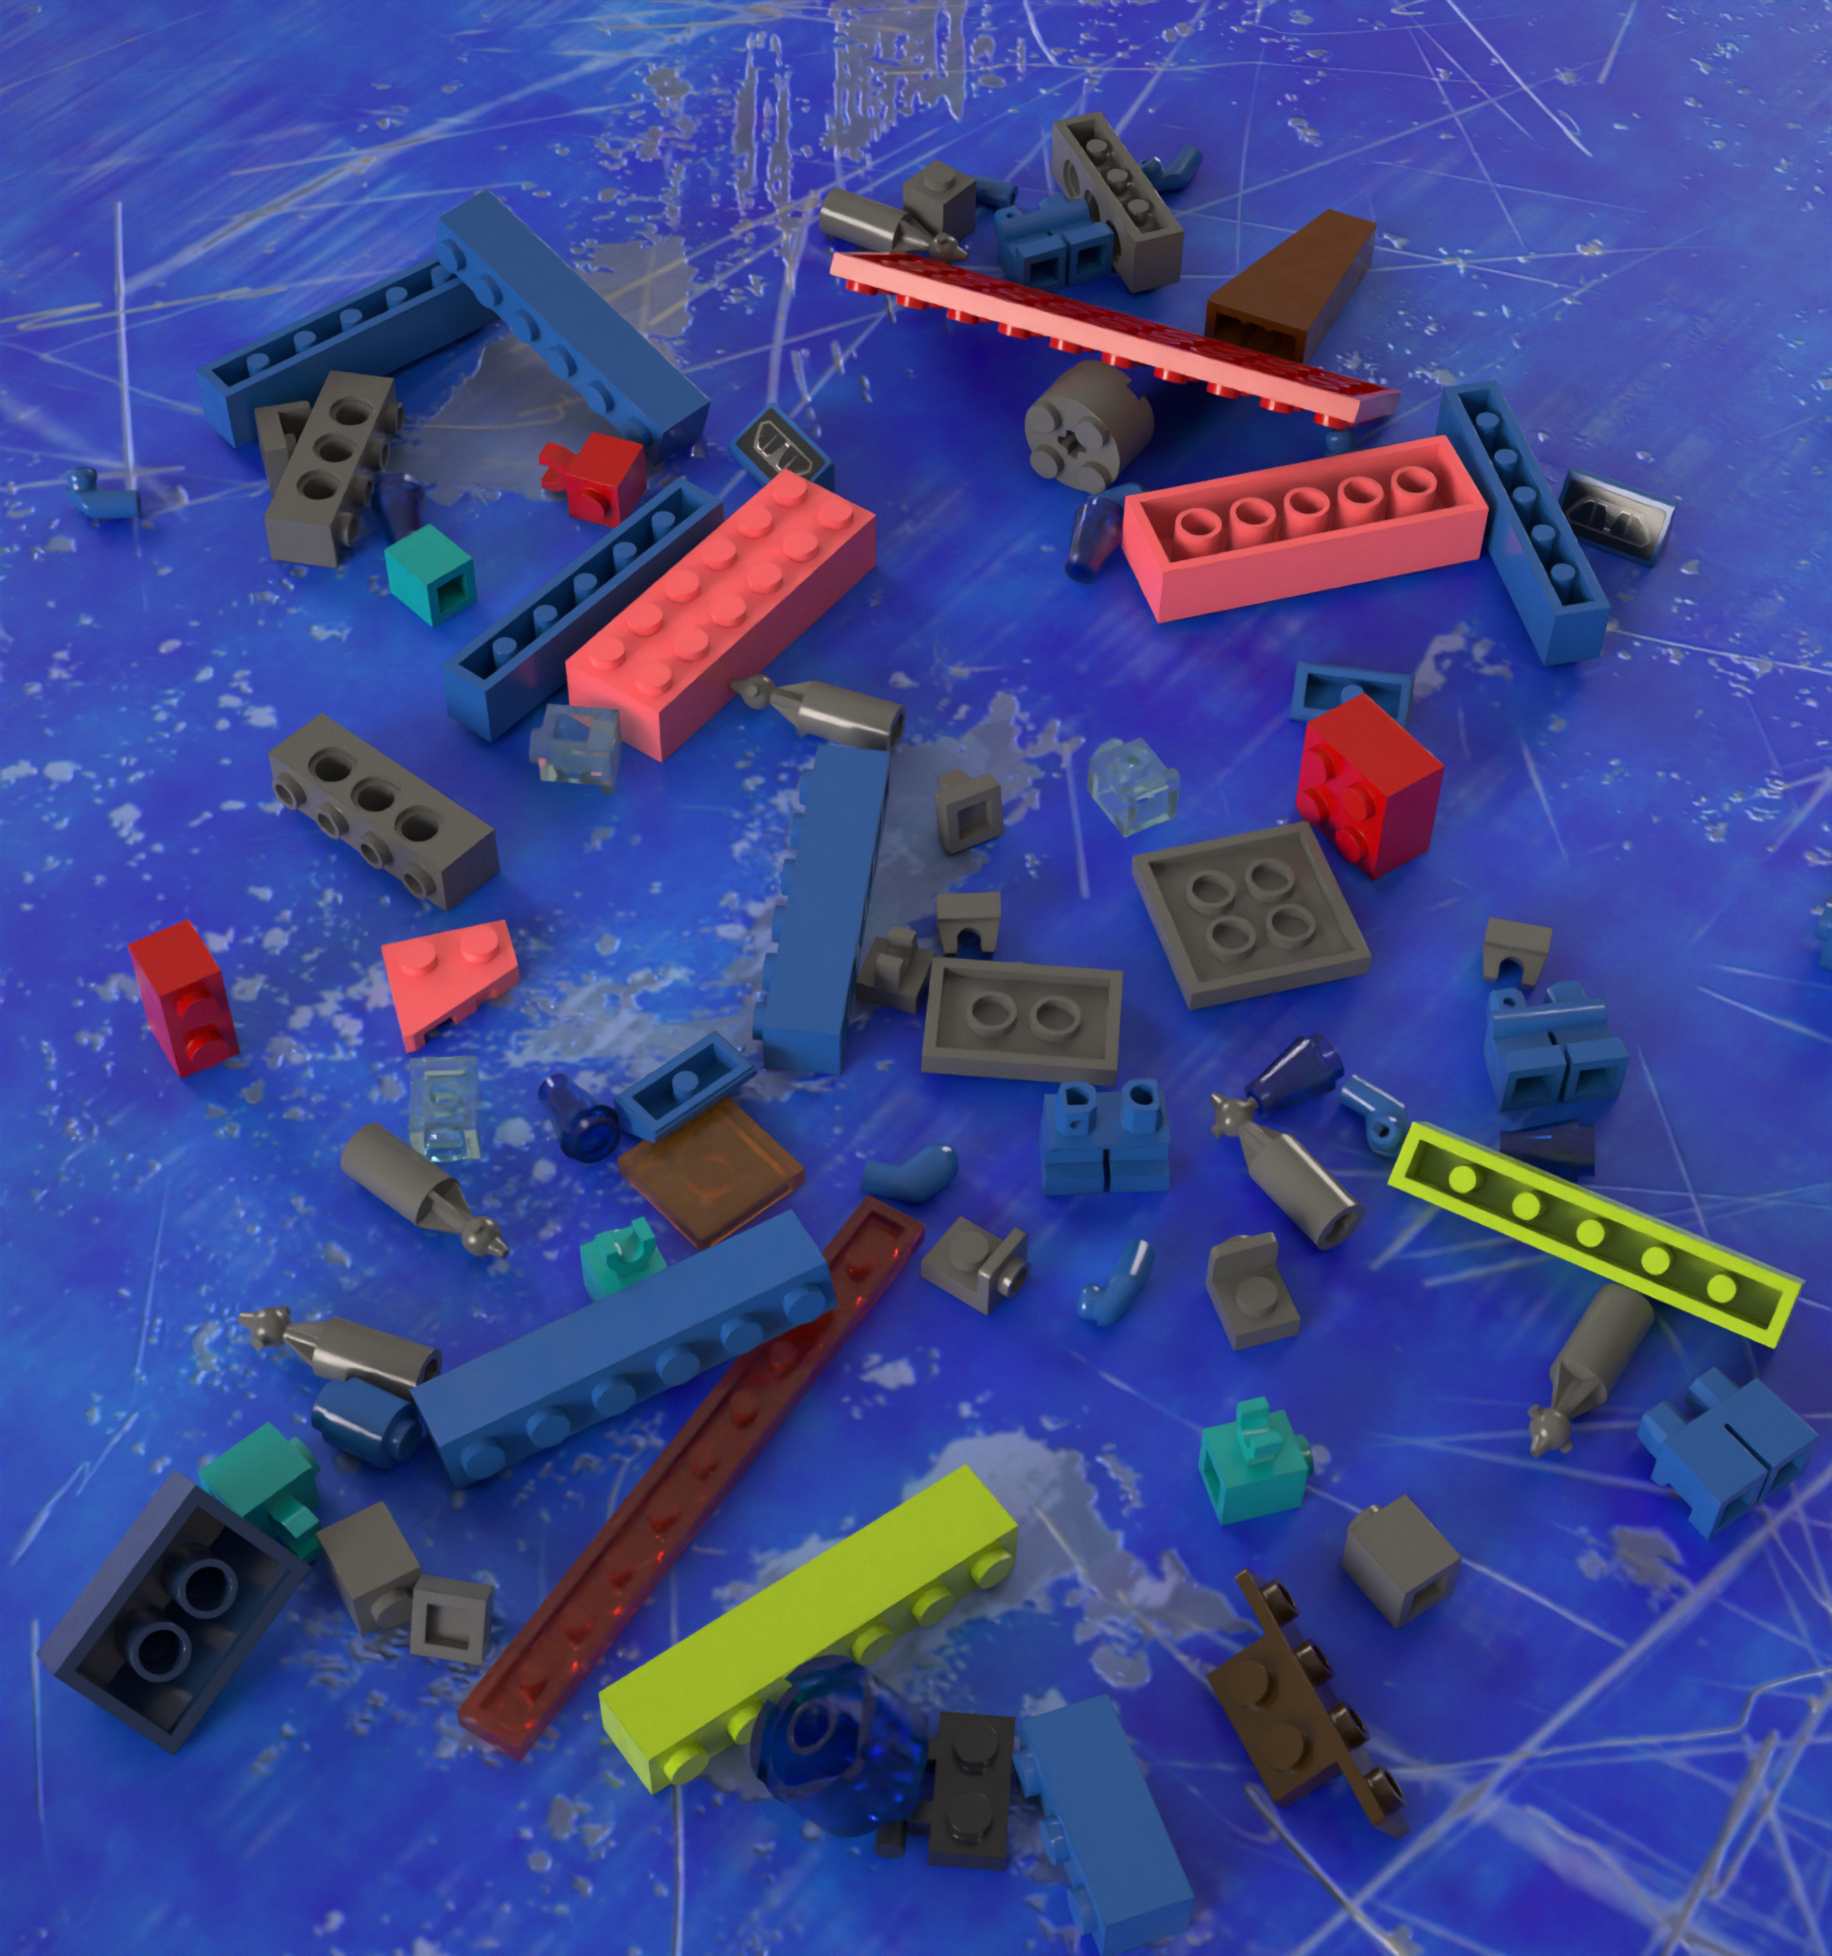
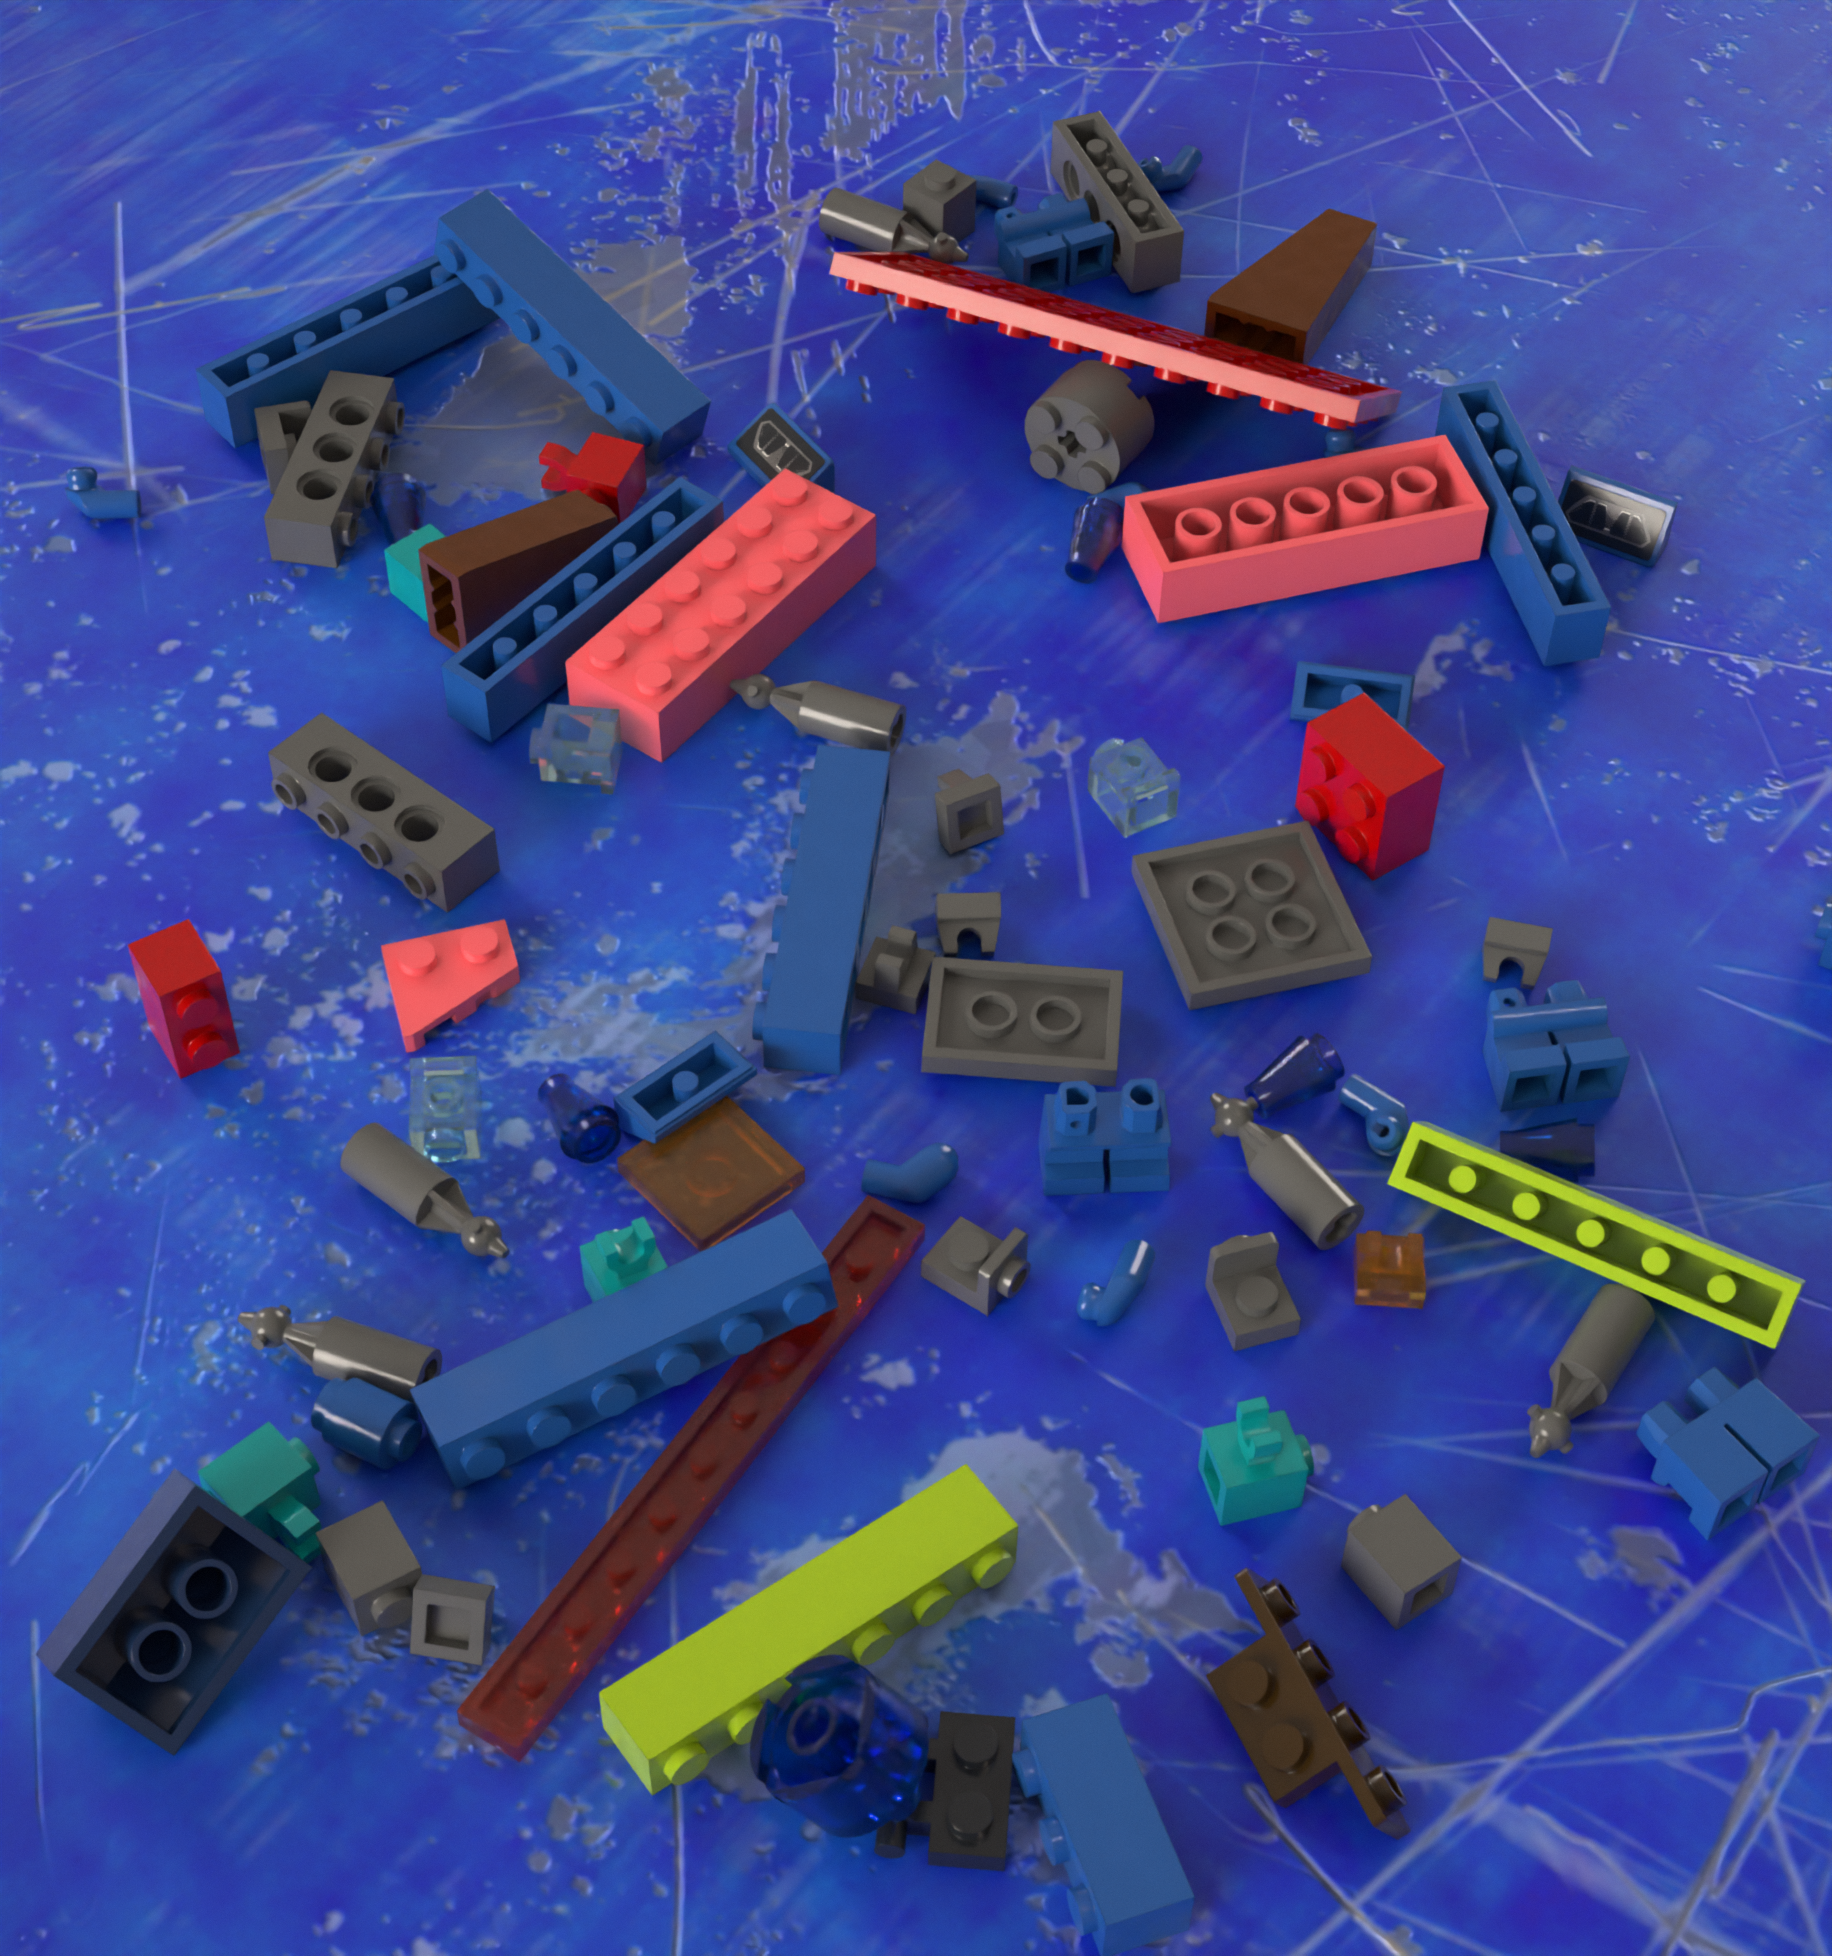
(497, 564): none -> reddish brown slope
(1389, 1270): none -> clear orange tile

